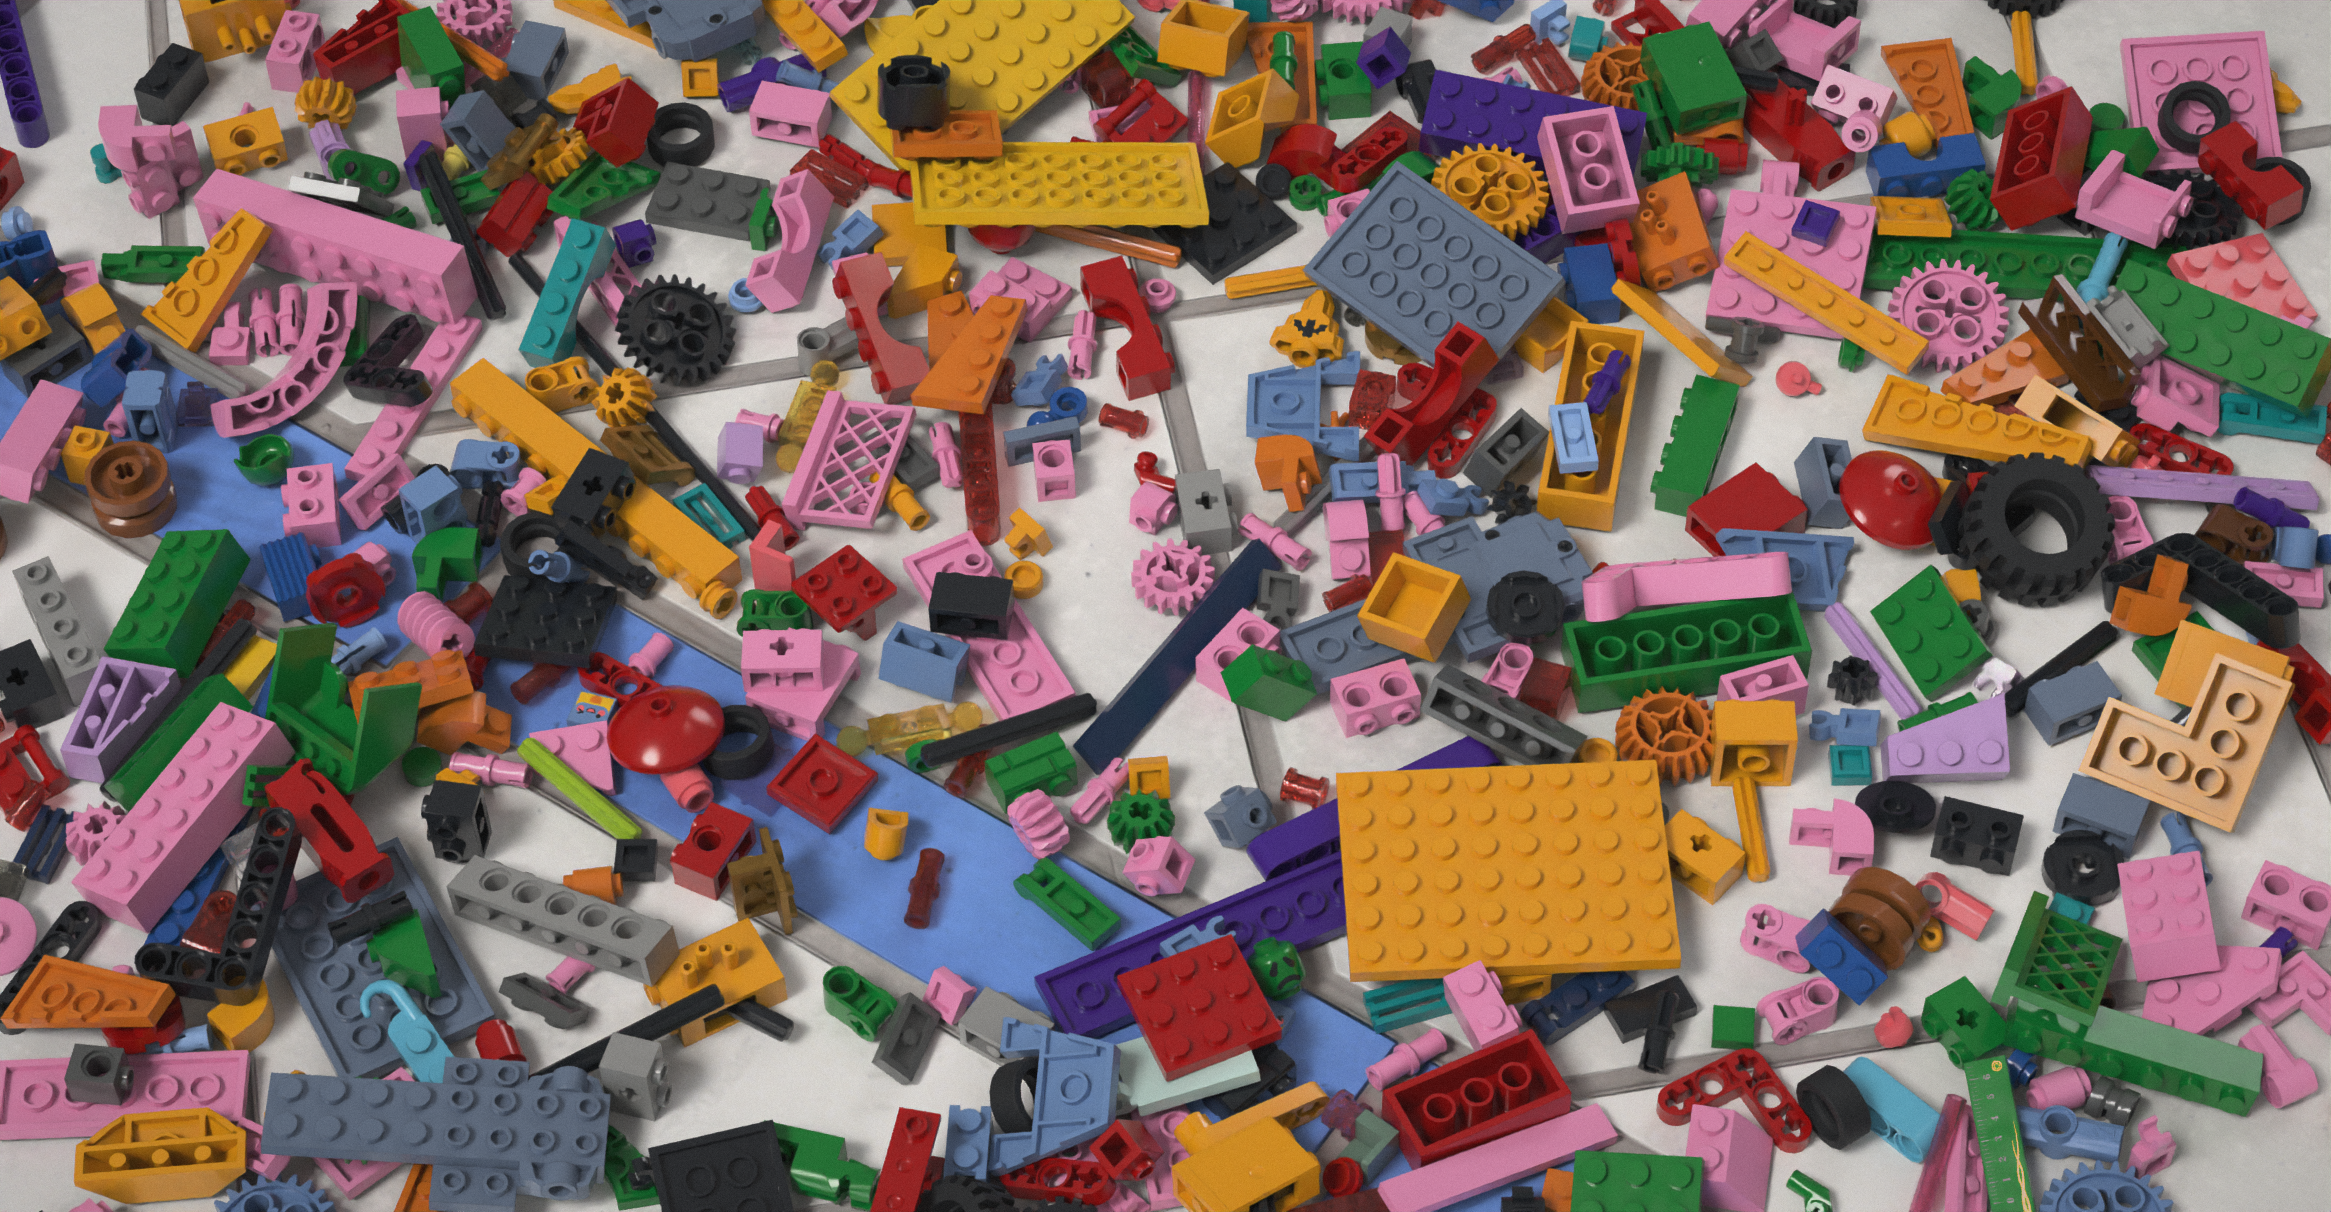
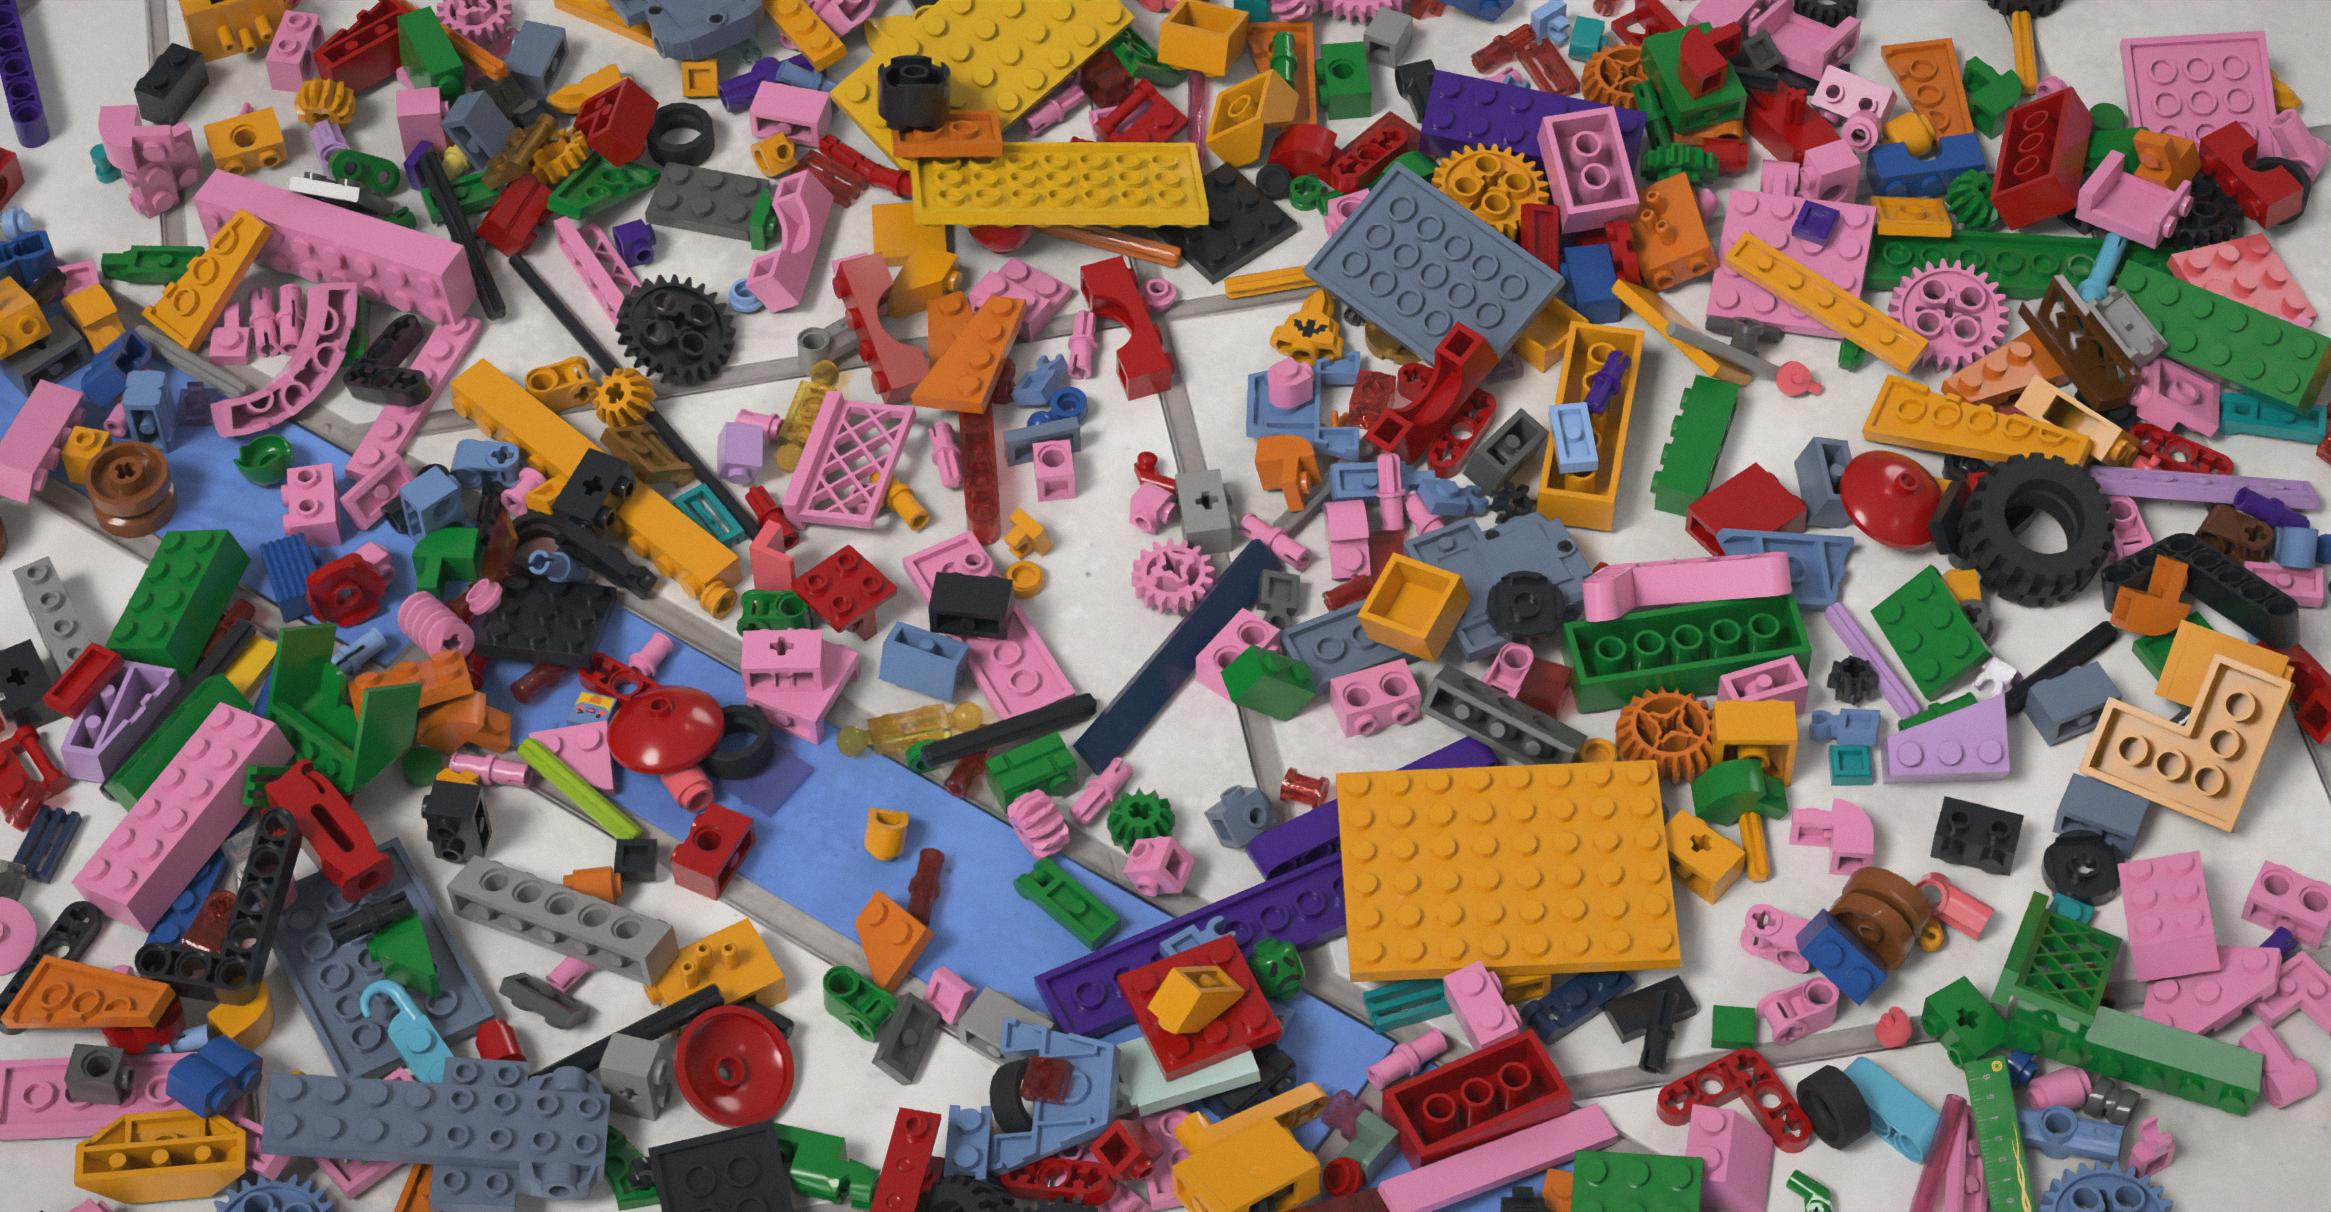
(83, 680): none -> red tile
(91, 830): bright pink gear -> none
(214, 1076): none -> blue brick
(484, 597): none -> bright pink plate
(499, 549): none -> clear red piece
(579, 262): teal arch -> none
(749, 1051): none -> red dish
(762, 884): pearl gold bracket -> none
(774, 154): none -> light orange plate
(822, 783): red plate -> none
(851, 237): medium blue plate -> none
(890, 940): none -> orange wing
(914, 465): dark grey plate -> none
(1046, 1080): none -> clear red tile
(1052, 110): none -> bright pink axle
(1123, 420): clear red pin -> none
(1149, 775): light orange tile -> none
(1193, 998): none -> light orange slope
(1290, 383): none -> bright pink plate
(1383, 57): dark purple brick -> none
(1541, 232): none -> red tile
(1703, 58): none -> red brick
(1722, 350): none -> light grey bar
(1738, 787): none -> green brick
(1830, 173): none -> bright pink brick
(1896, 806): black dish -> none
(2166, 159): none -> orange brick
(2182, 839): medium blue pin -> none
(2192, 91): black tyre -> none
(2298, 143): none -> bright pink piece

